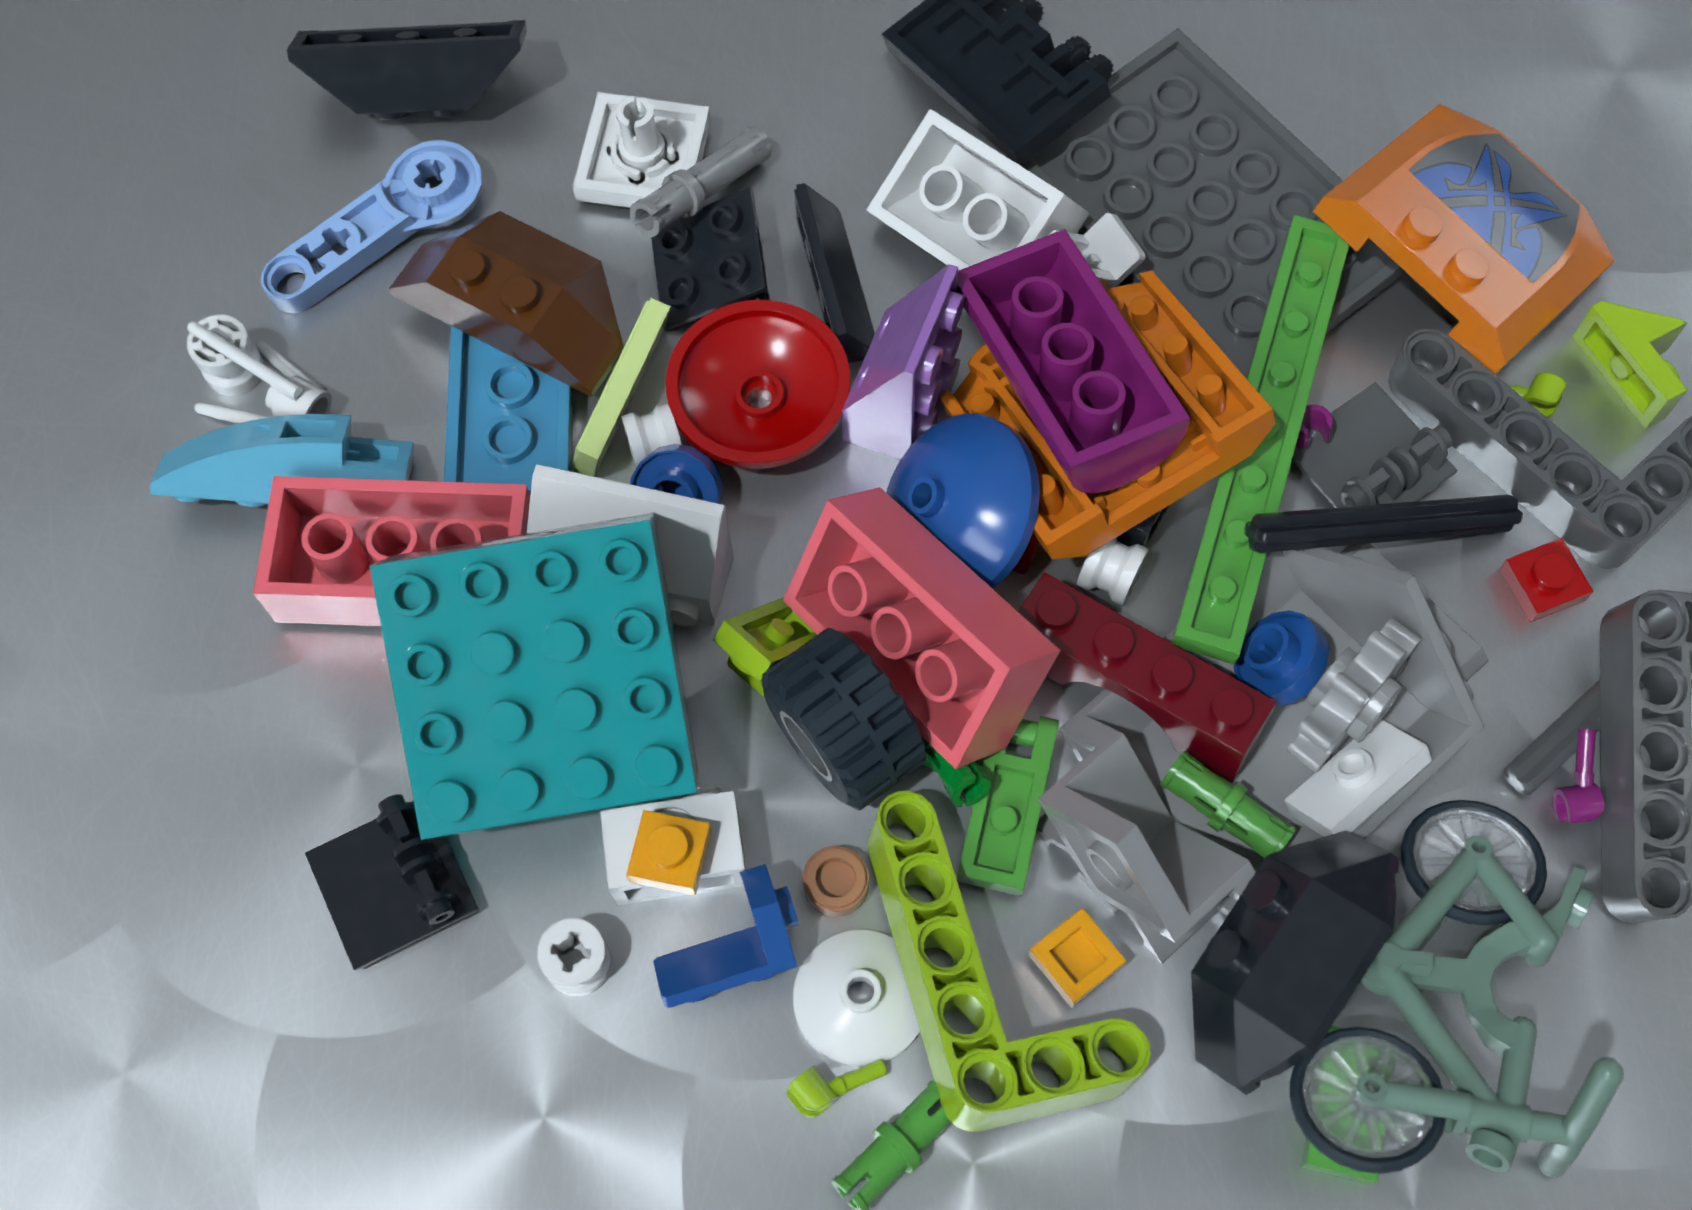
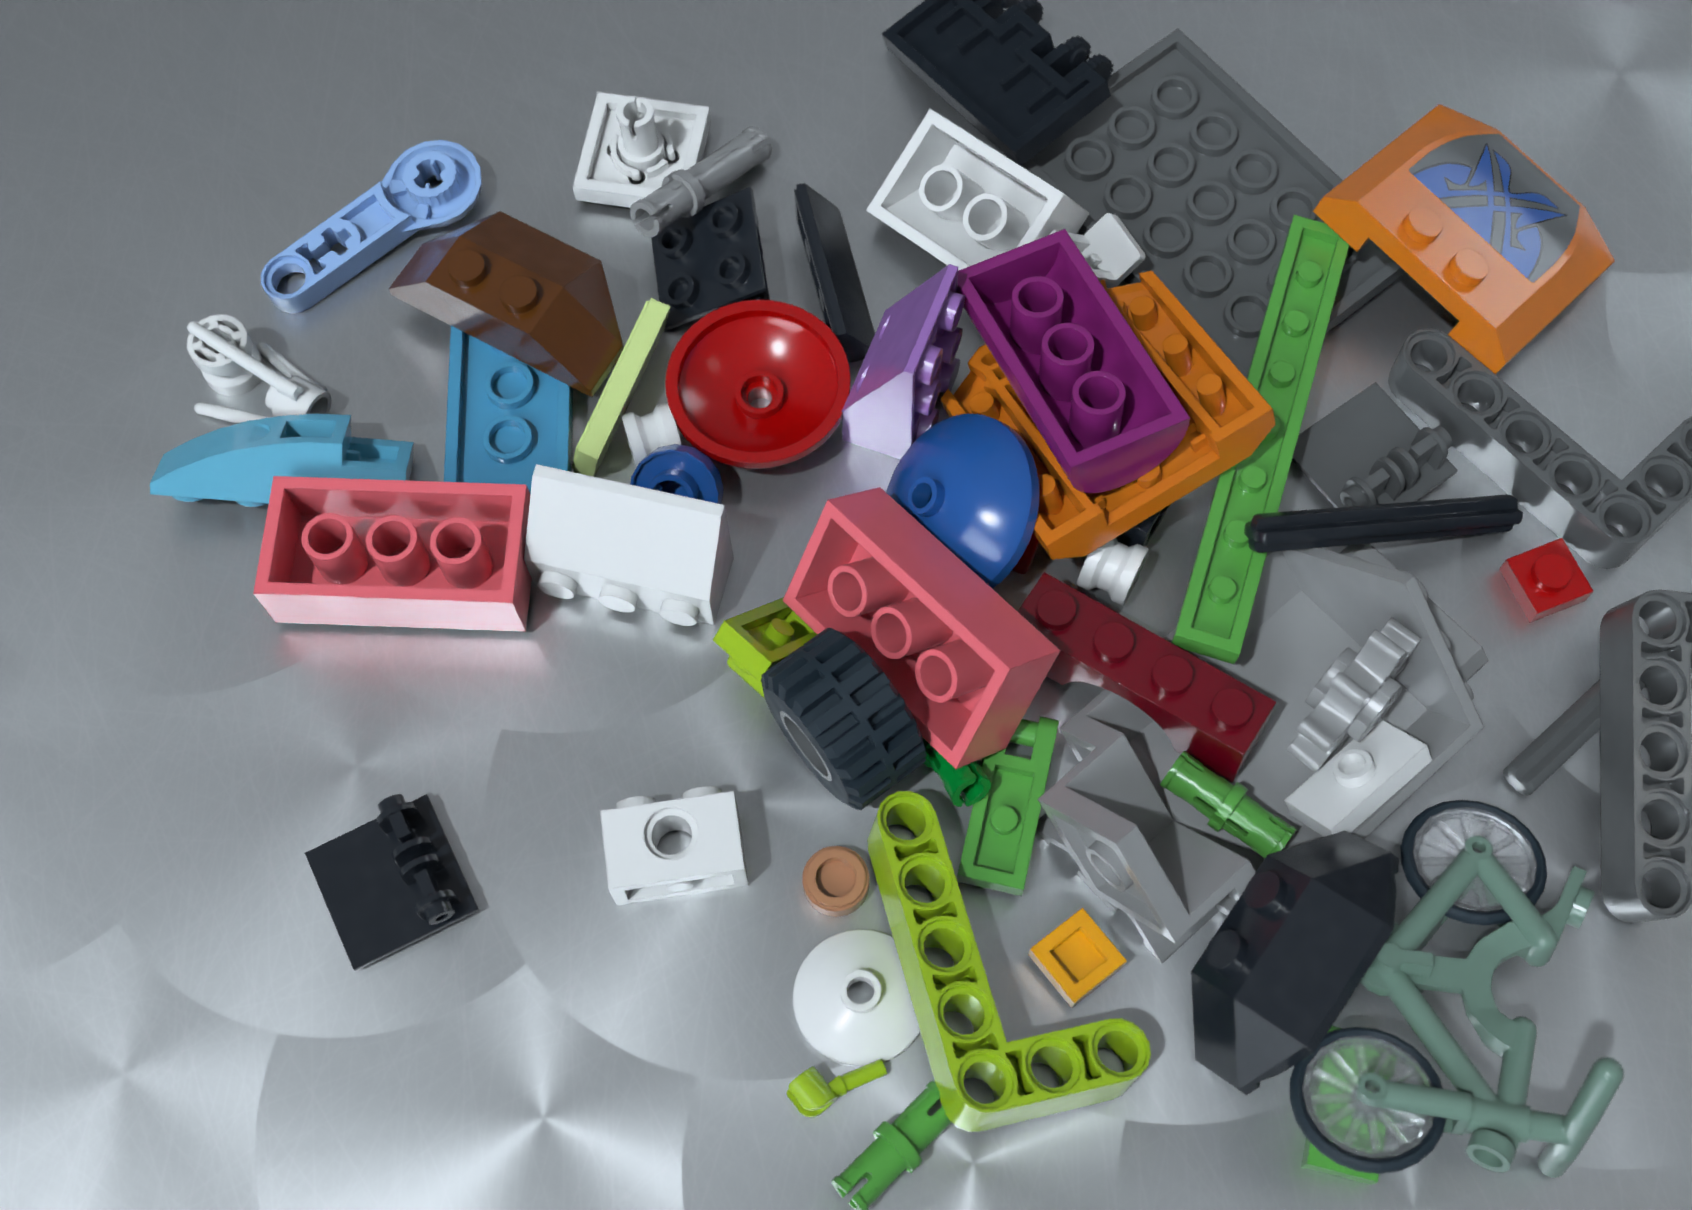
(408, 67): black wedge -> none
(536, 675): teal piece -> none
(583, 967): white wheel -> none
(669, 852): light orange plate -> none
(736, 957): blue bracket -> none
(1283, 656): blue plate -> none
(1315, 418): magenta hand -> none
(1543, 392): lime hand -> none
(1584, 799): magenta hand -> none
(1627, 352): lime slope -> none

